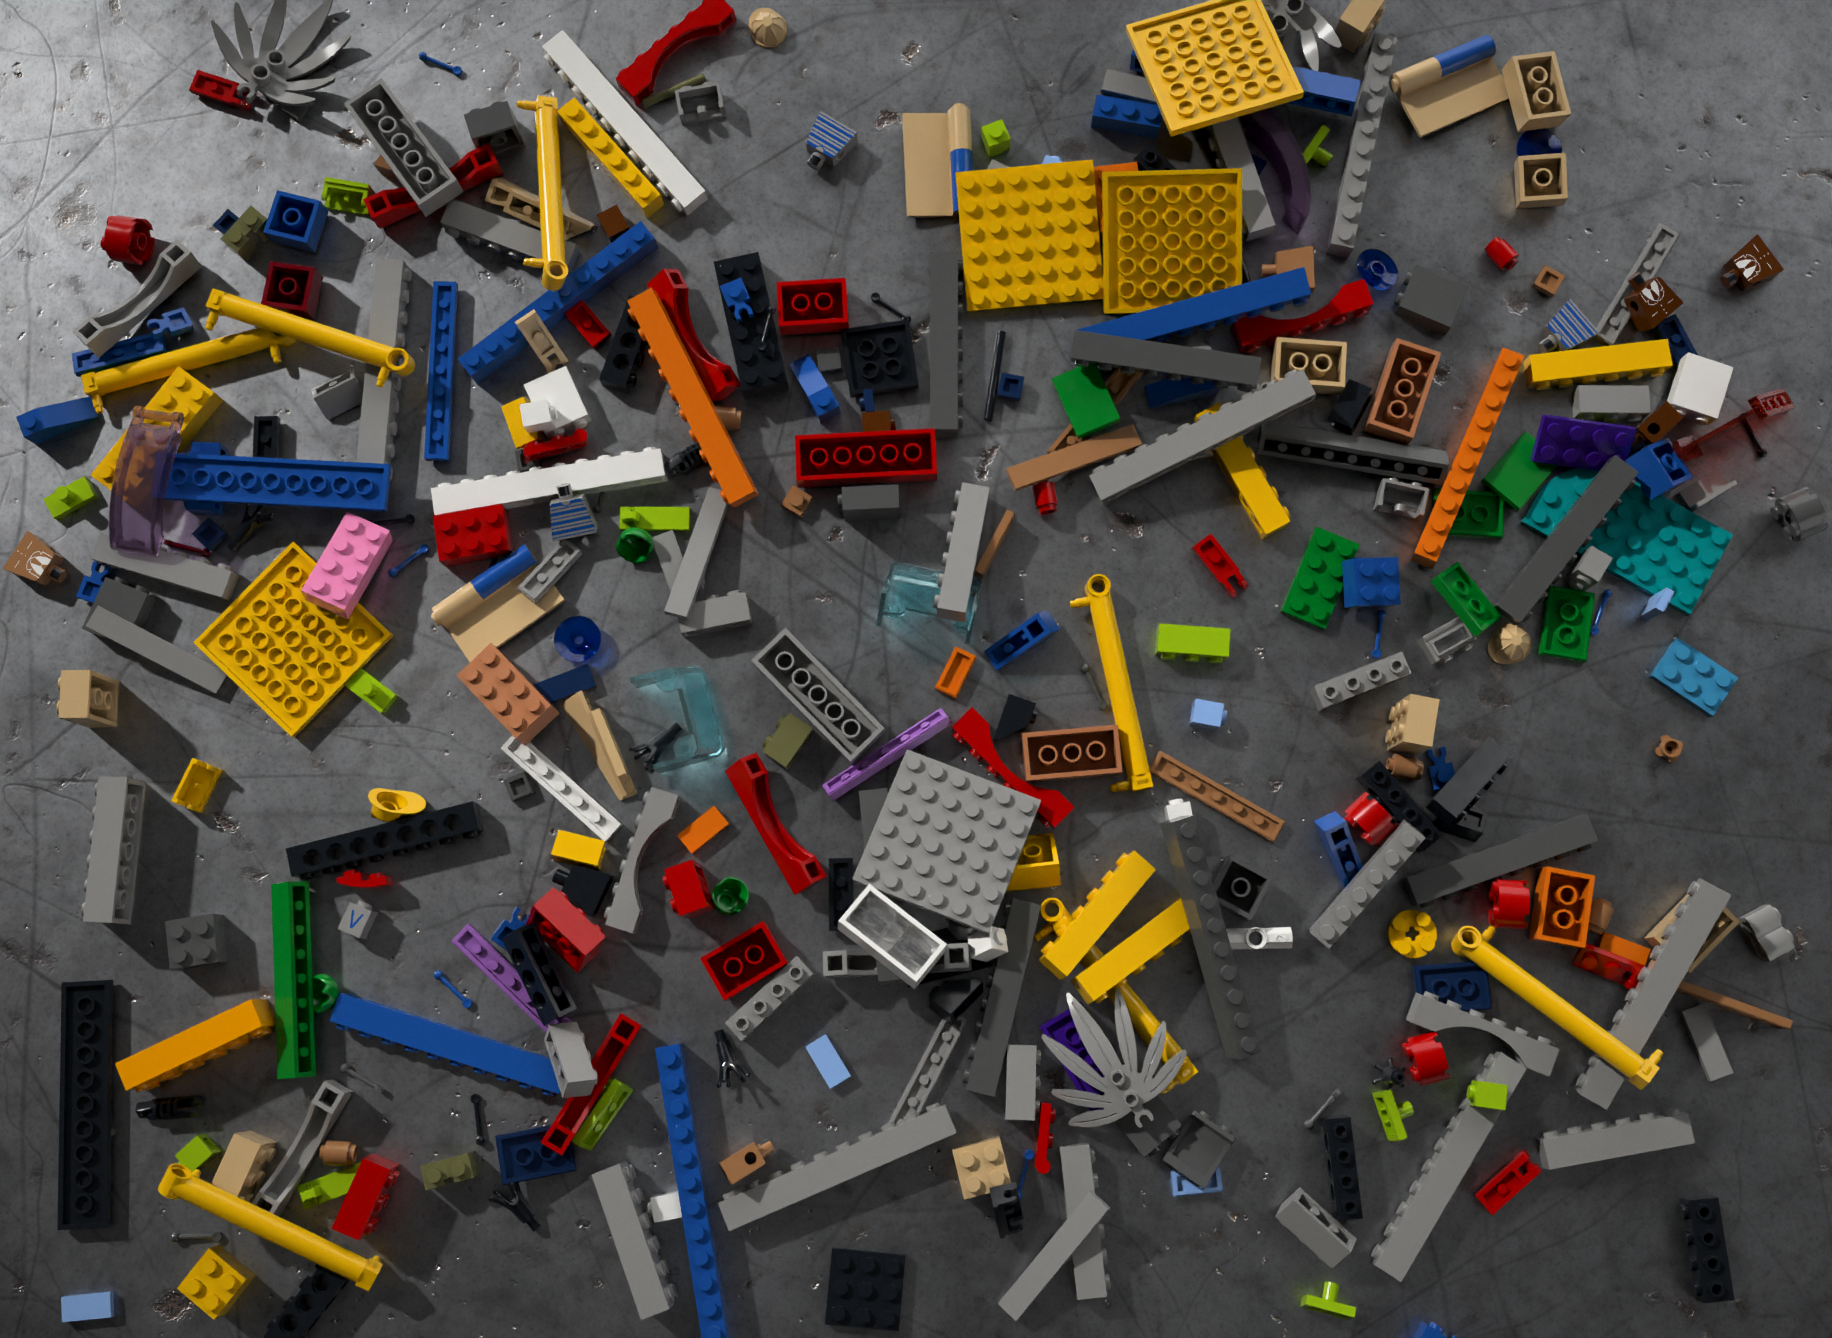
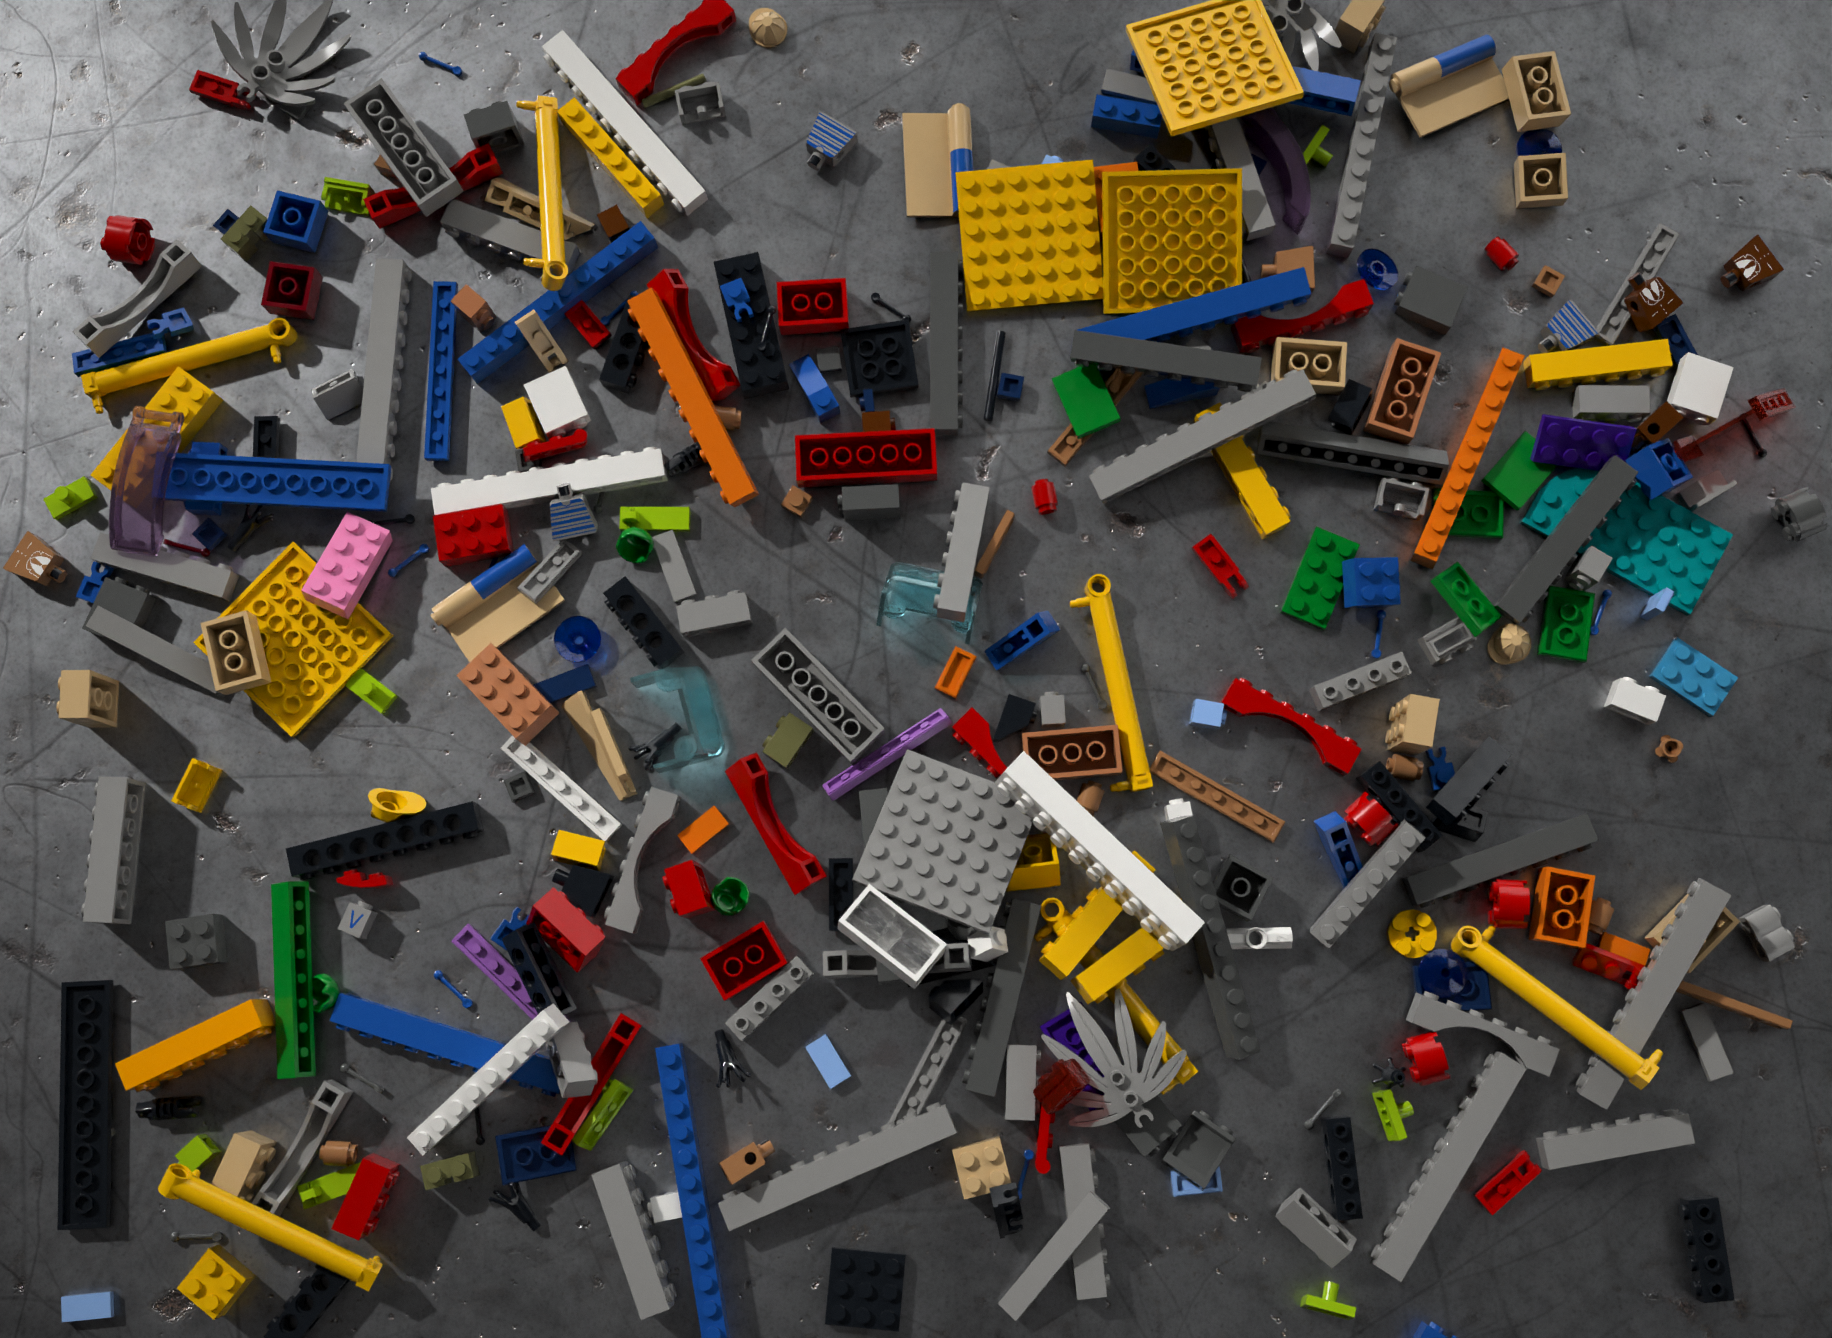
(56, 419): blue slope -> none
(235, 652): none -> tan brick
(309, 332): yellow piece -> none
(473, 309): none -> nougat brick
(488, 1079): none -> white brick
(538, 416): white brick -> none
(606, 319): none -> blue hinge
(623, 592): none -> black brick
(697, 555): light grey tile -> none
(995, 138): lime brick -> none
(1052, 710): none -> light grey brick
(1060, 1085): none -> clear red brick
(1073, 457): medium nougat tile -> none
(1090, 796): none -> medium nougat brick
(1098, 853): none -> white brick
(1192, 643): lime brick -> none
(1333, 750): none -> red arch
(1430, 973): none -> clear blue dish
(1487, 1095): lime brick -> none
(1635, 700): none -> white brick

